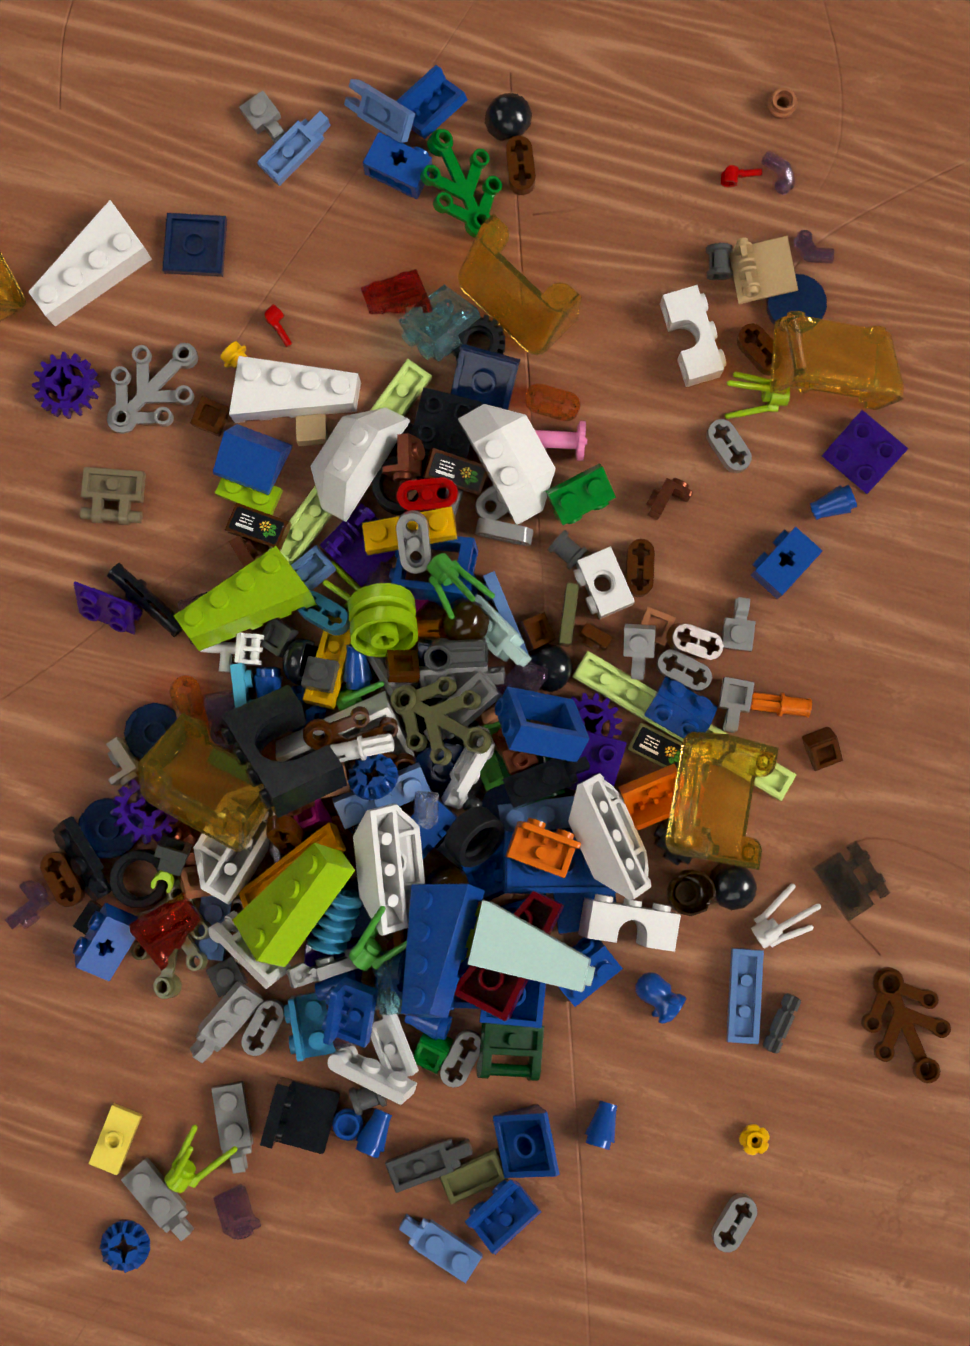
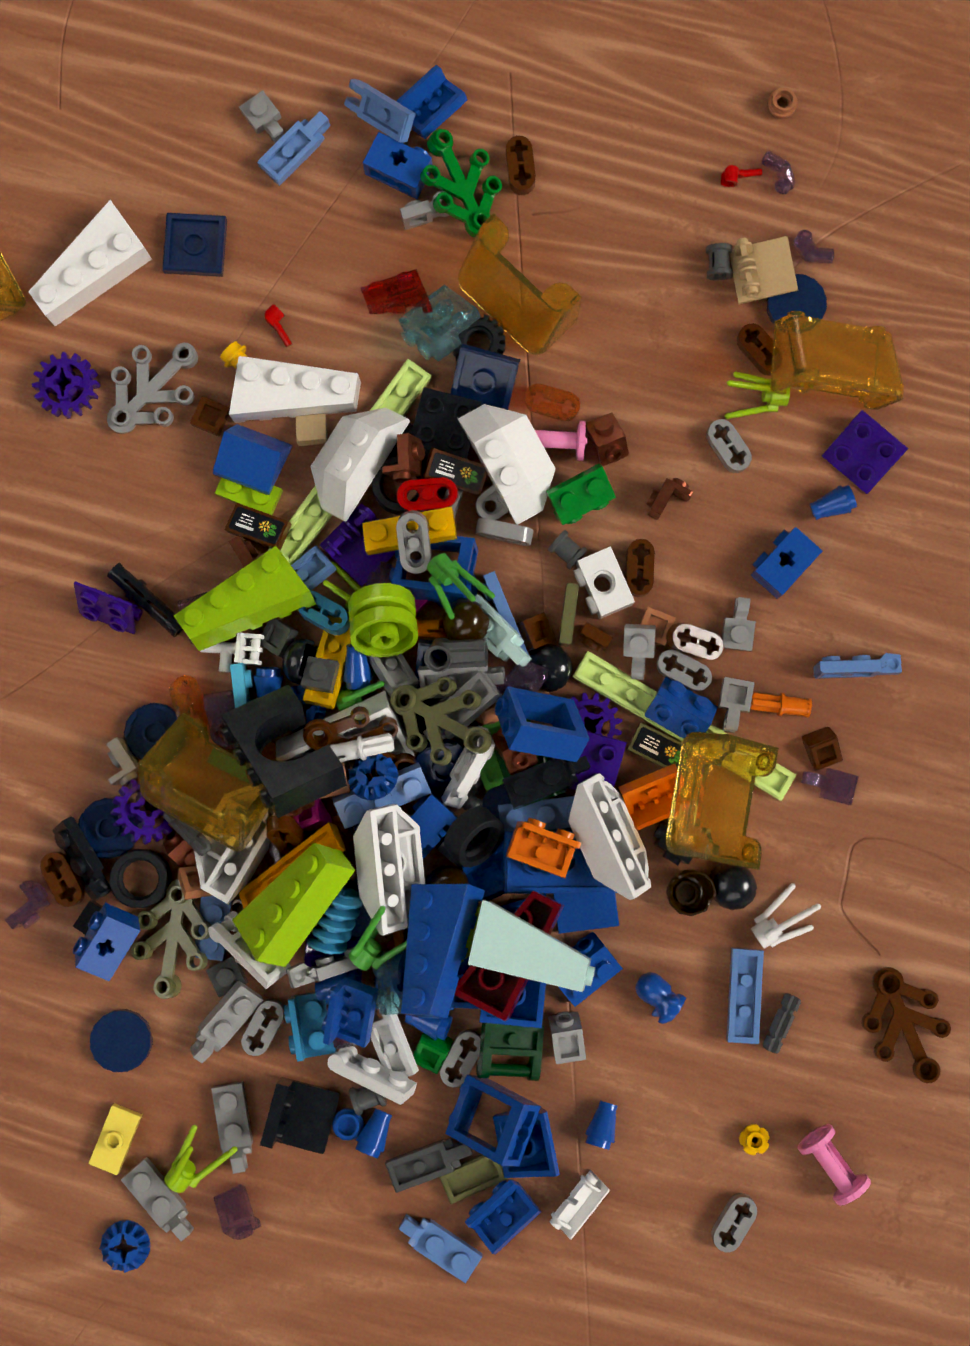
(112, 485): dark tan plate -> none
(121, 1040): none -> dark blue tile
(165, 928): clear red wing -> none
(172, 861): pearl dark grey piece -> none
(190, 835): none -> dark grey axle
(402, 666): reddish brown plate -> none
(419, 213): none -> light grey plate
(426, 808): clear slope -> none
(508, 116): black hair -> none
(516, 1129): none -> blue window
(567, 1037): none -> light grey bracket
(579, 1205): none -> white hinge
(608, 439): none -> copper bracket
(655, 926): white arch -> none
(687, 311): white arch -> none
(834, 786): none -> plate
(843, 884): clear smoke plate -> none
(849, 1186): none -> bright pink hose
(858, 667): none -> medium blue hinge

